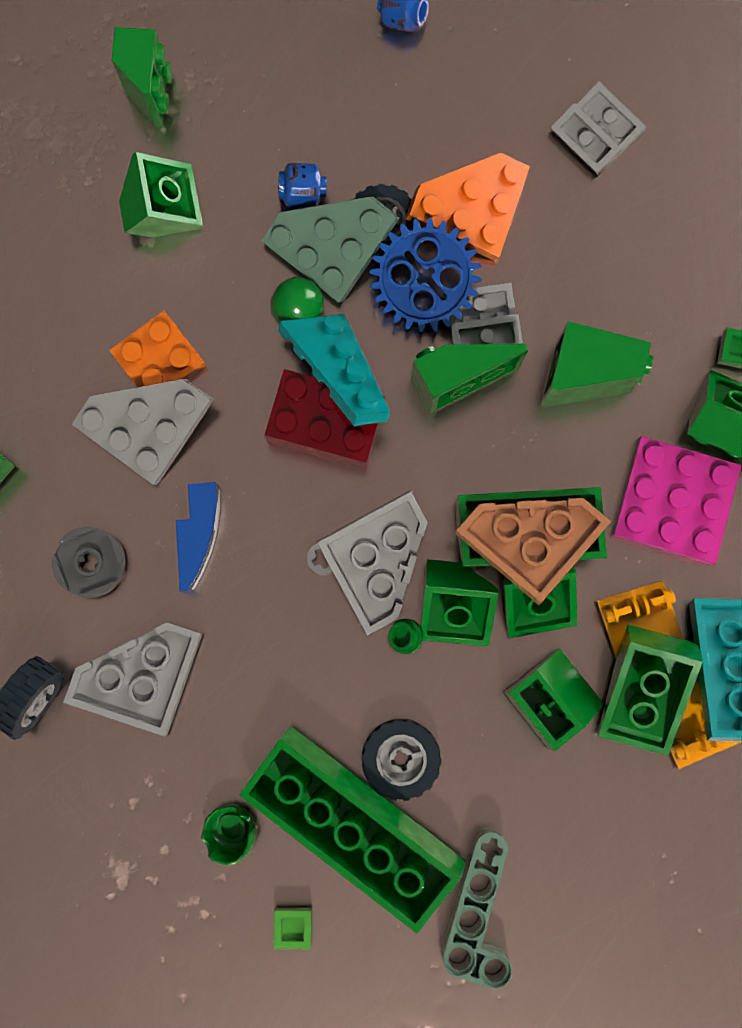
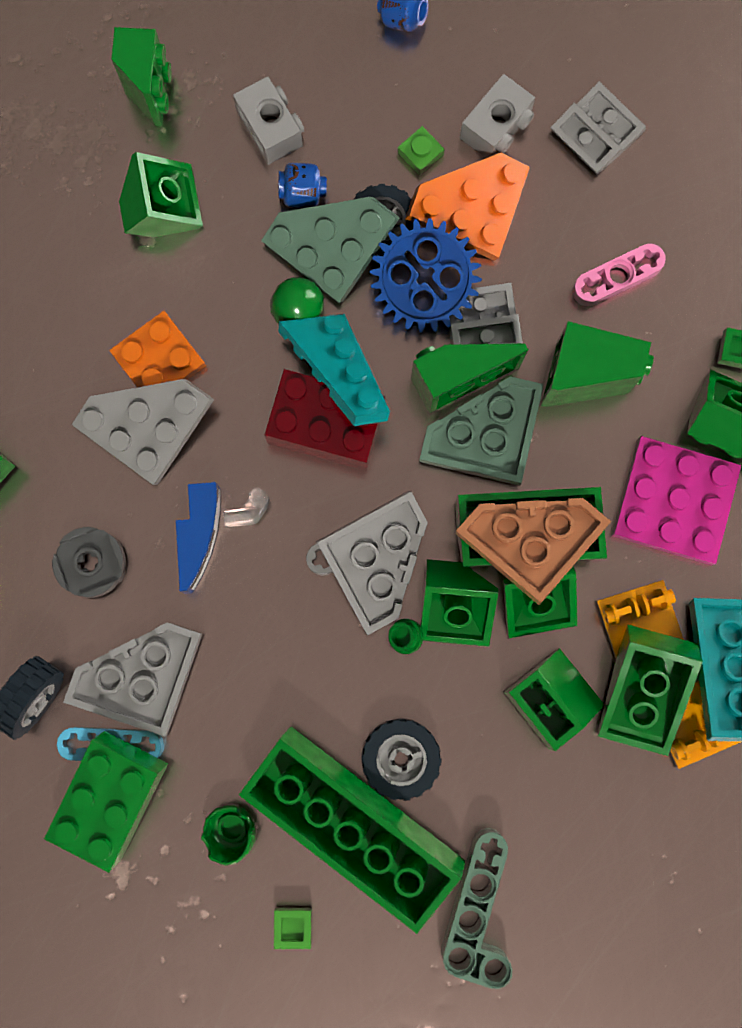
(84, 734): none -> medium azure beam
(105, 801): none -> green brick
(251, 511): none -> clear arm
(272, 138): none -> light grey brick
(421, 150): none -> bright green plate
(487, 433): none -> sand green plate
(503, 100): none -> light grey brick
(643, 273): none -> bright pink beam

